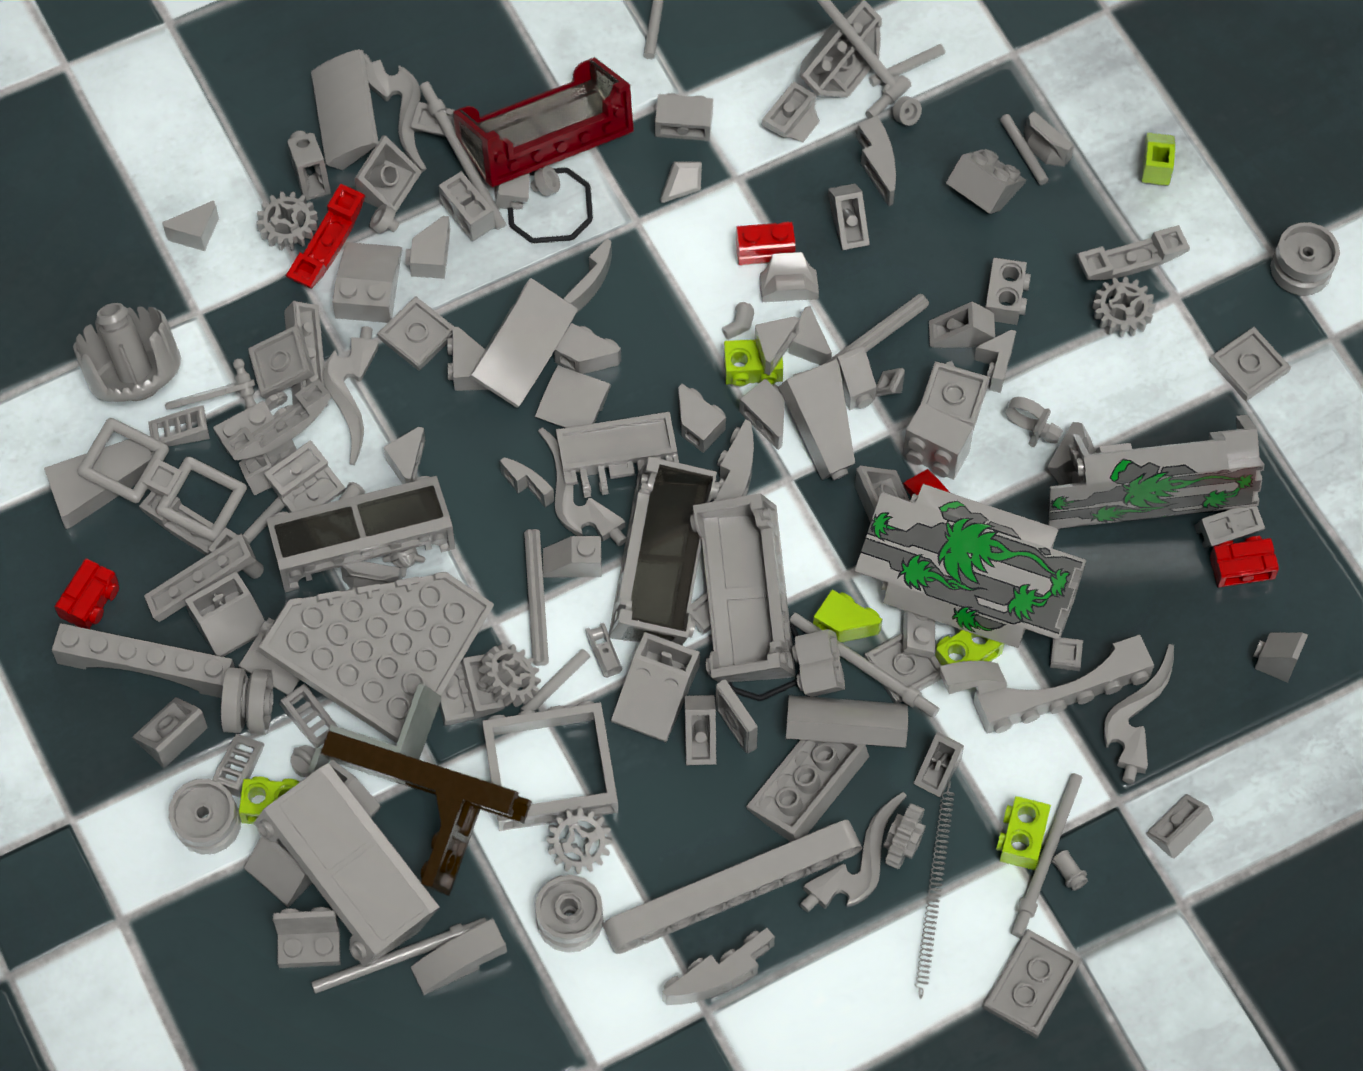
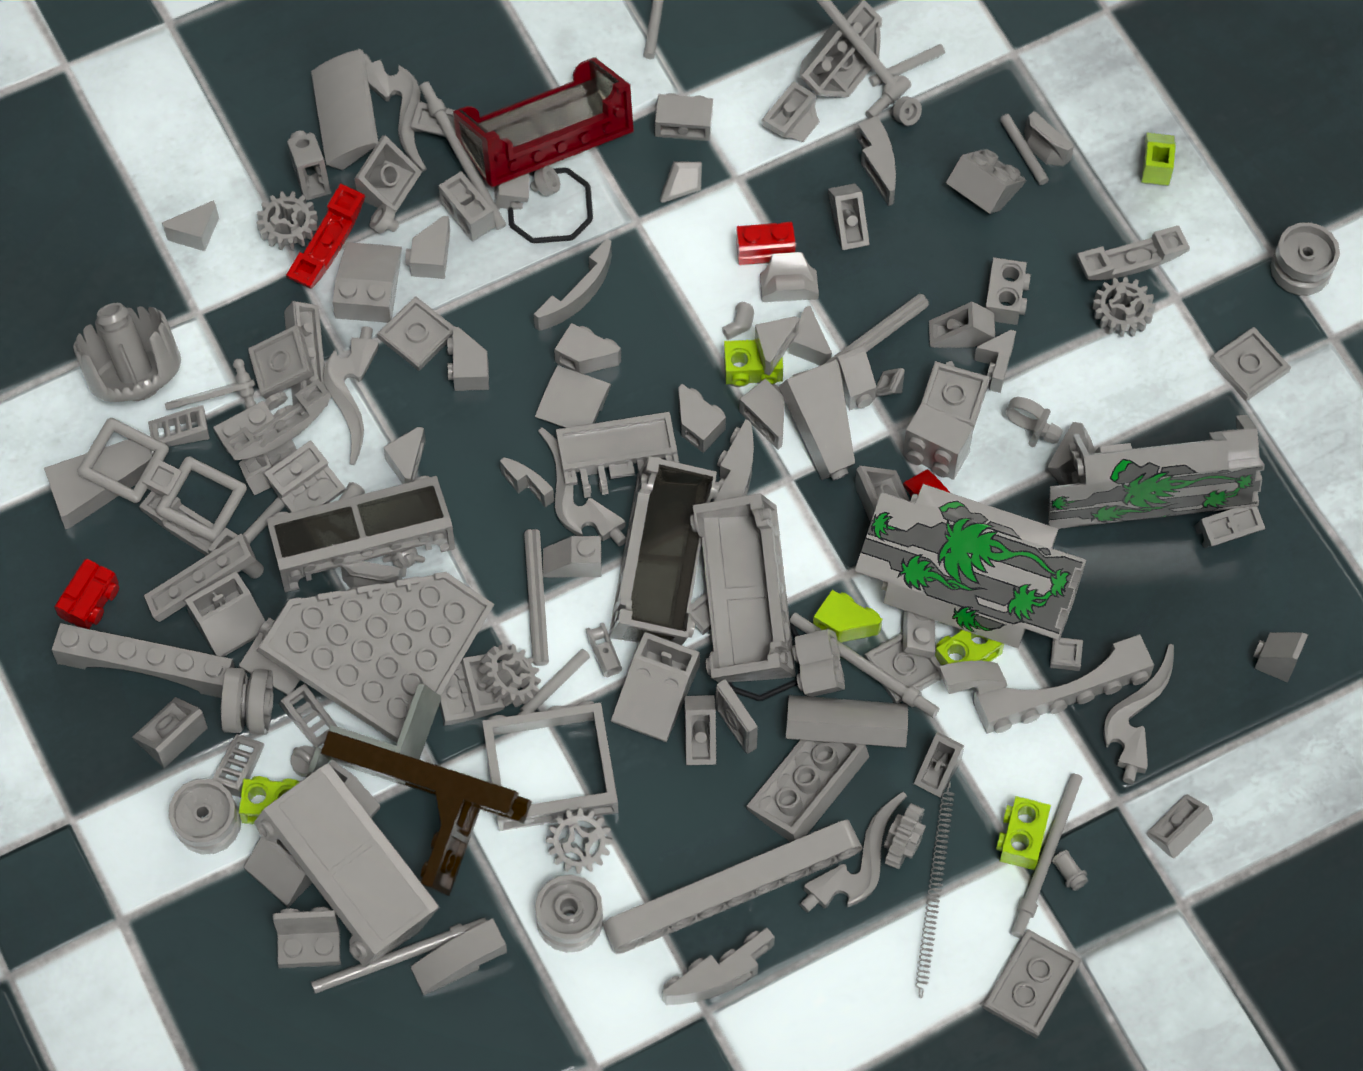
(524, 343): light grey slope -> none
(1244, 561): red brick -> none

